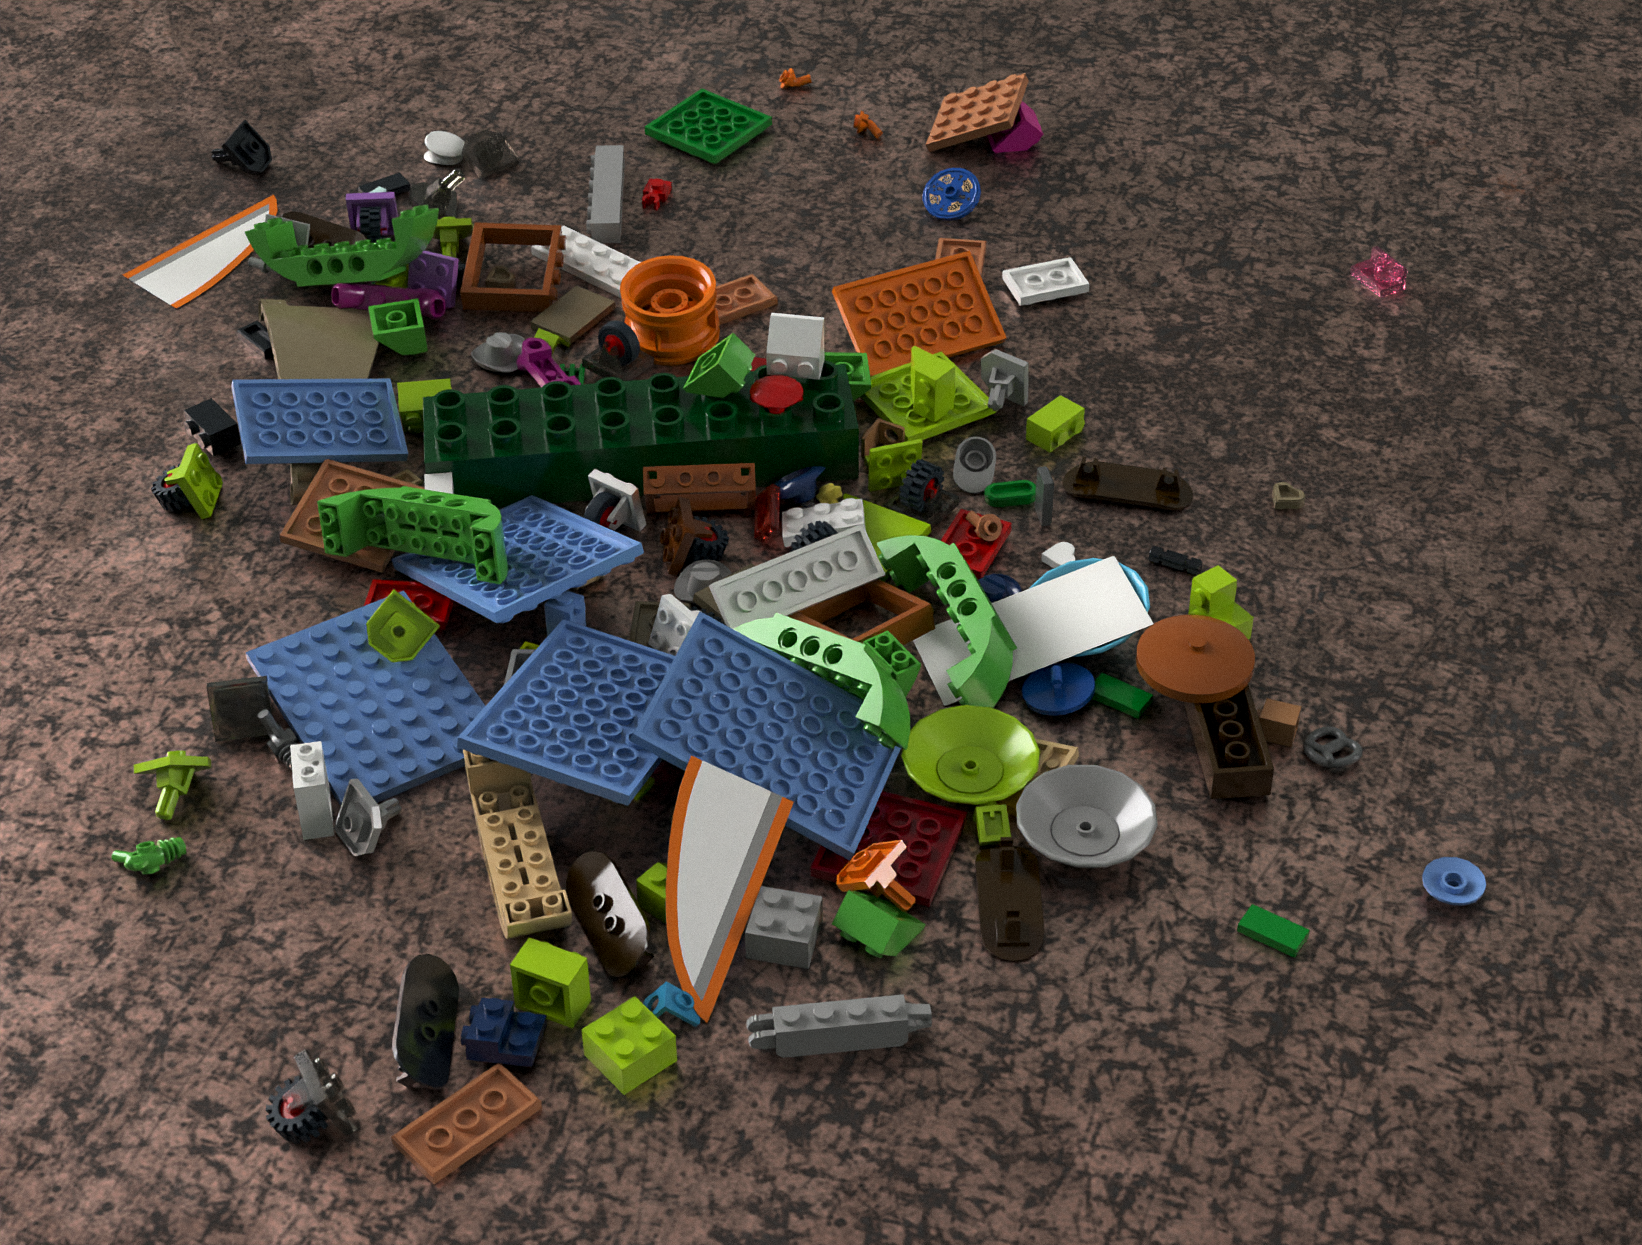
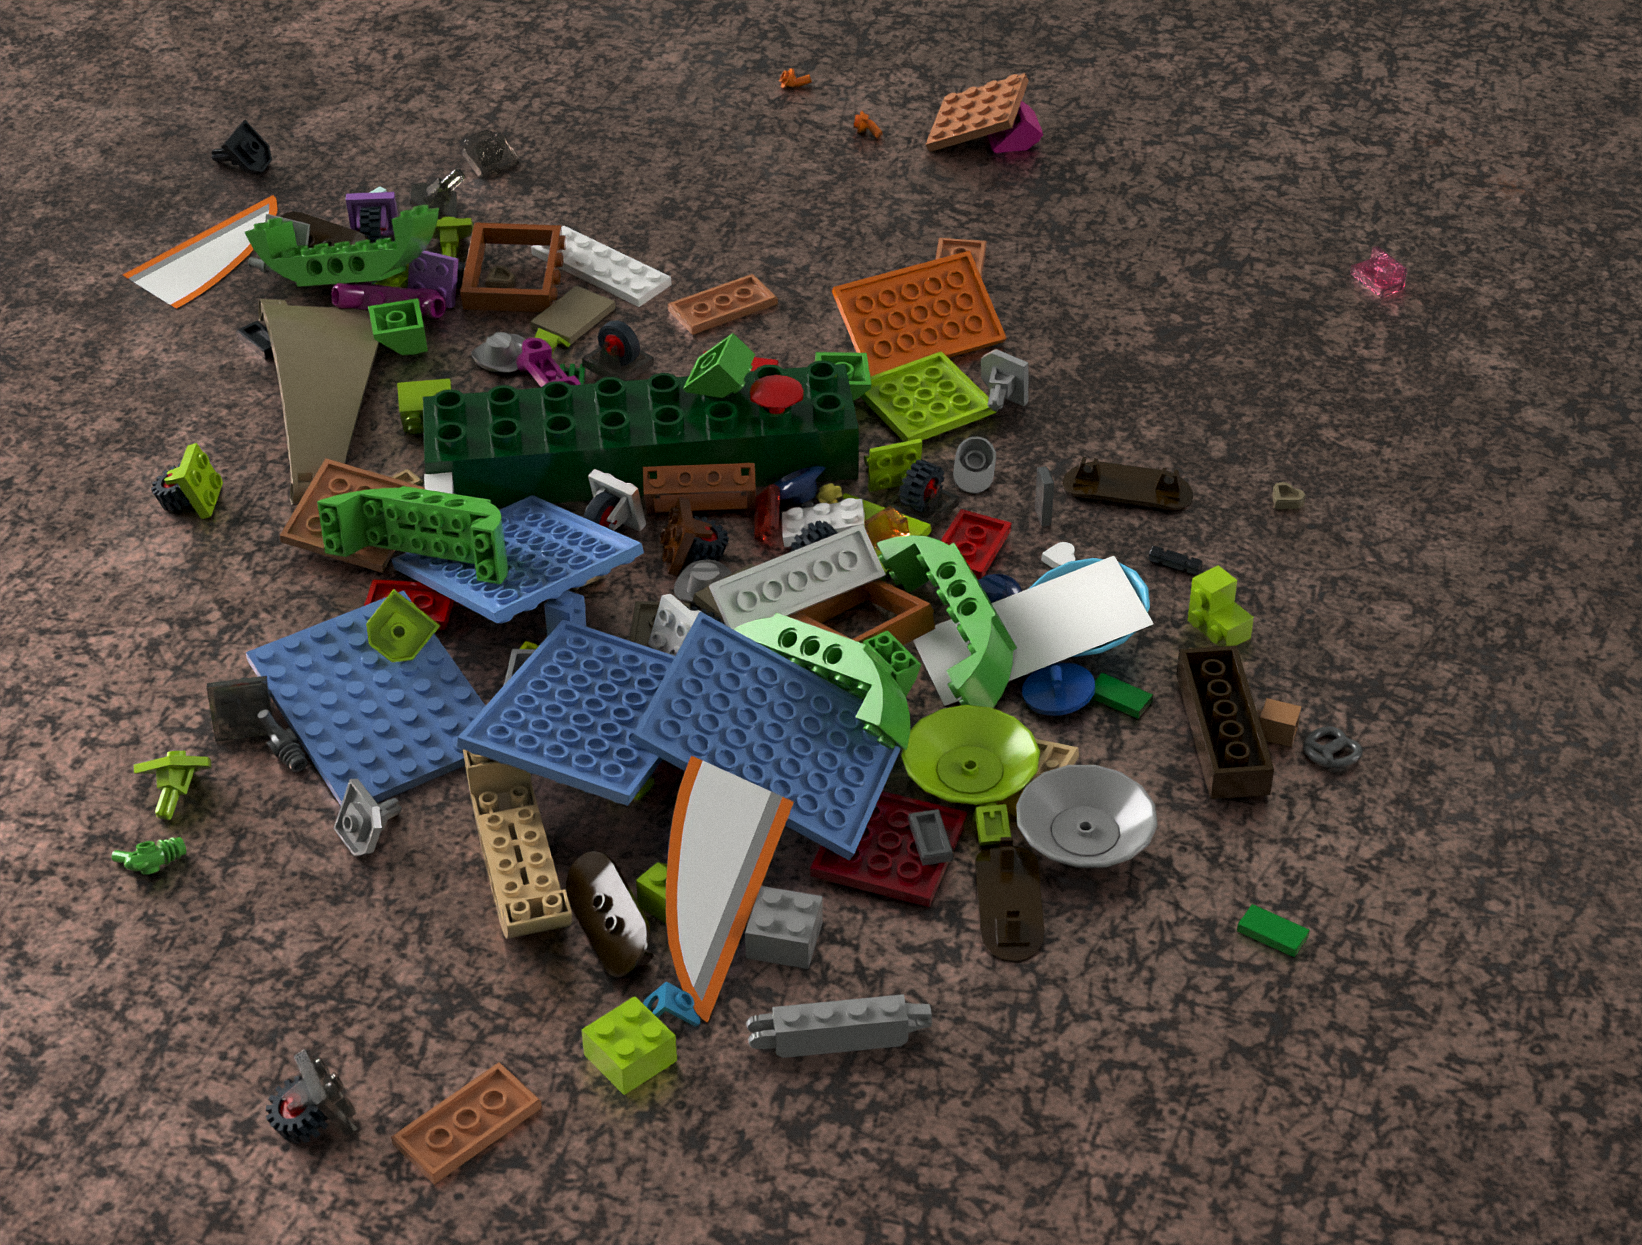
(212, 427): black brick -> none
(312, 790): white window -> none
(318, 420): medium blue plate -> none
(394, 183): black tile -> none
(425, 1022): black piece -> none
(443, 148): white piece -> none
(502, 1034): dark blue plate -> none
(550, 982): lime brick -> none
(606, 194): light grey brick -> none
(656, 191): red plate -> none
(671, 308): orange wheel -> none
(708, 126): green plate -> none
(795, 346): white slope -> none
(873, 871): orange piece -> none
(876, 924): bright green slope -> none
(877, 434): medium nougat bracket -> none
(886, 525): none -> clear orange panel
(930, 837): none -> dark grey tile
(931, 384): lime slope -> none
(951, 194): blue shield -> none
(987, 527): nougat plate -> none
(1010, 493): green tile -> none
(1045, 281): white plate -> none
(1055, 423): lime brick -> none
(1195, 658): dark orange dish -> none
(1454, 881): medium blue dish -> none

